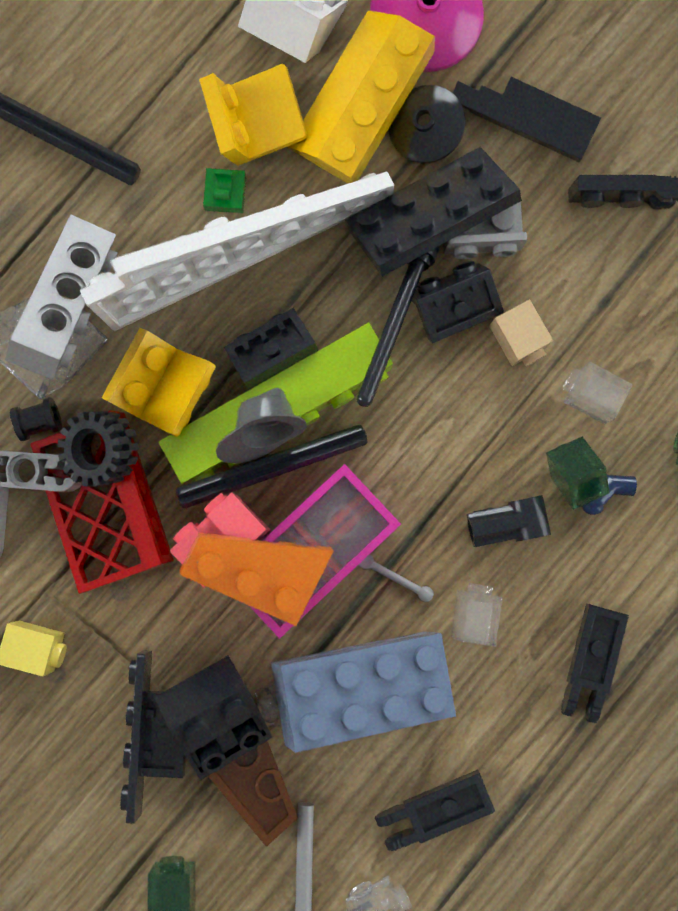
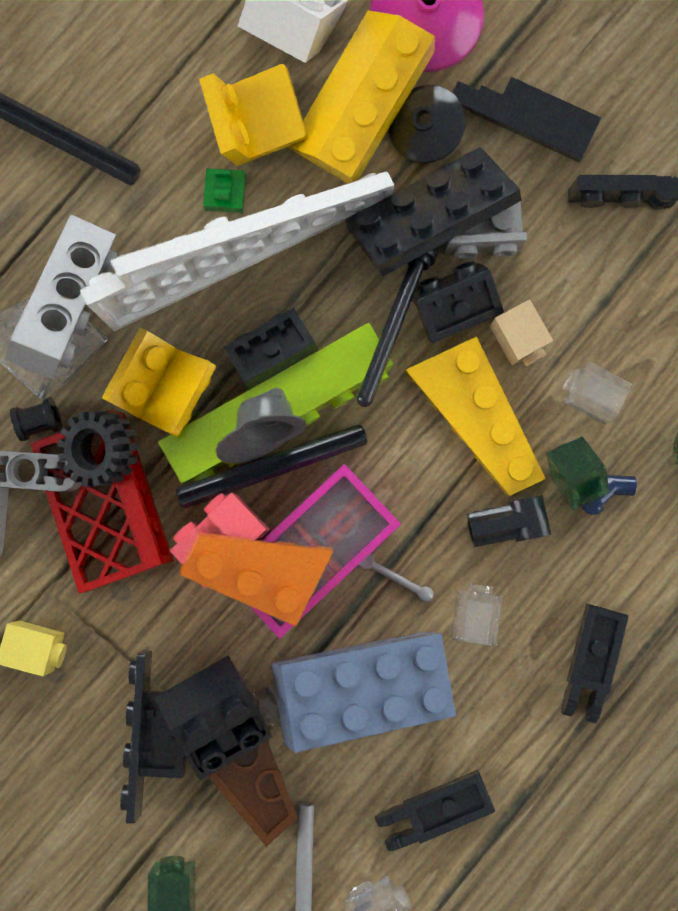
(474, 405): none -> yellow wing

